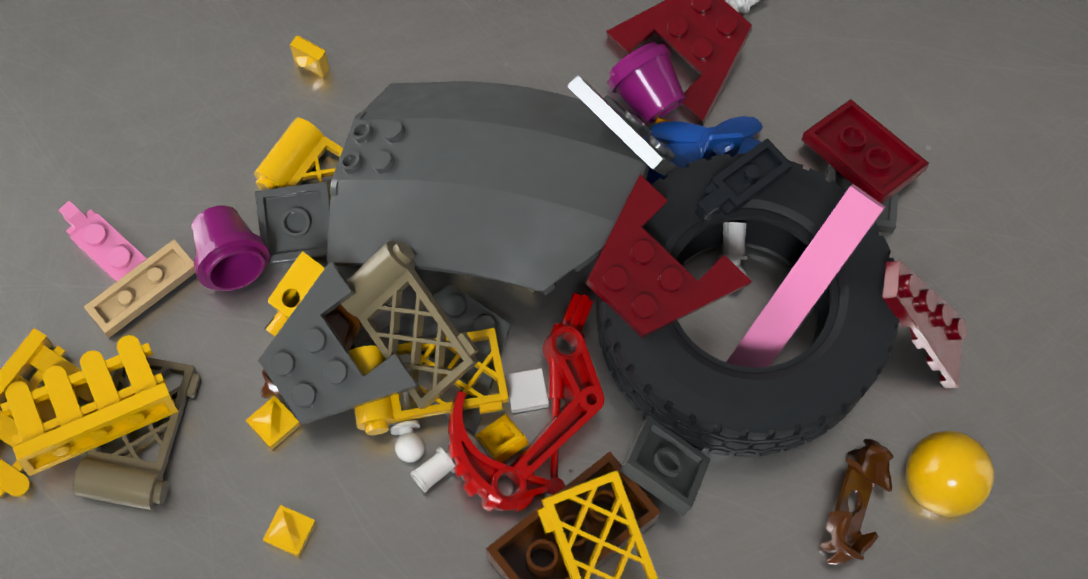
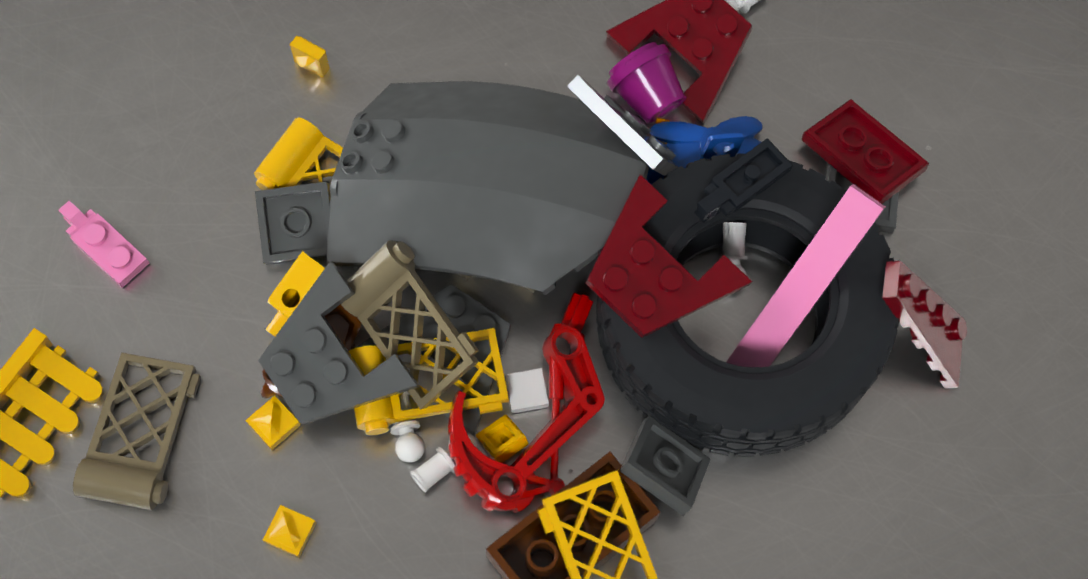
(94, 424): yellow fence -> none
(140, 288): tan plate -> none
(226, 250): magenta piece -> none
(864, 471): reddish brown piece -> none
(949, 473): yellow piece -> none

